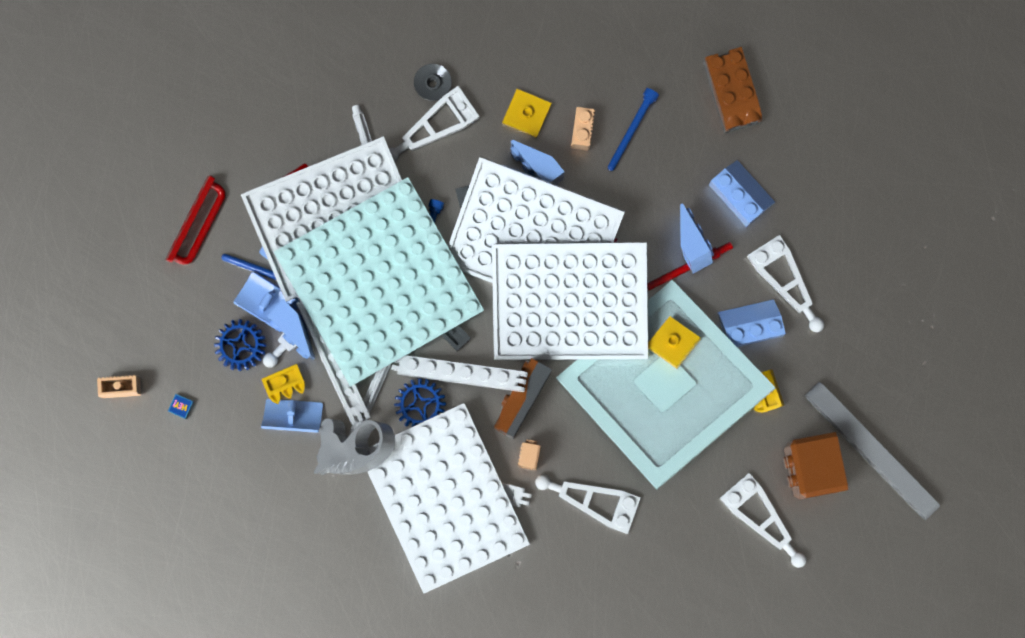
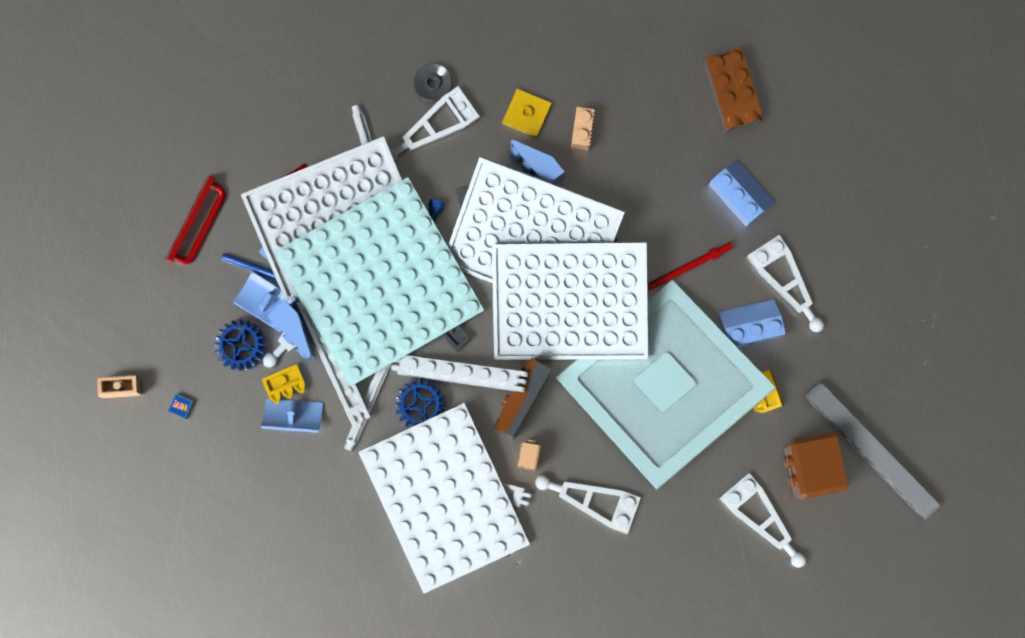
(351, 454): light grey animal -> none
(649, 97): blue piece -> none
(673, 342): yellow plate -> none
(694, 247): light blue slope -> none

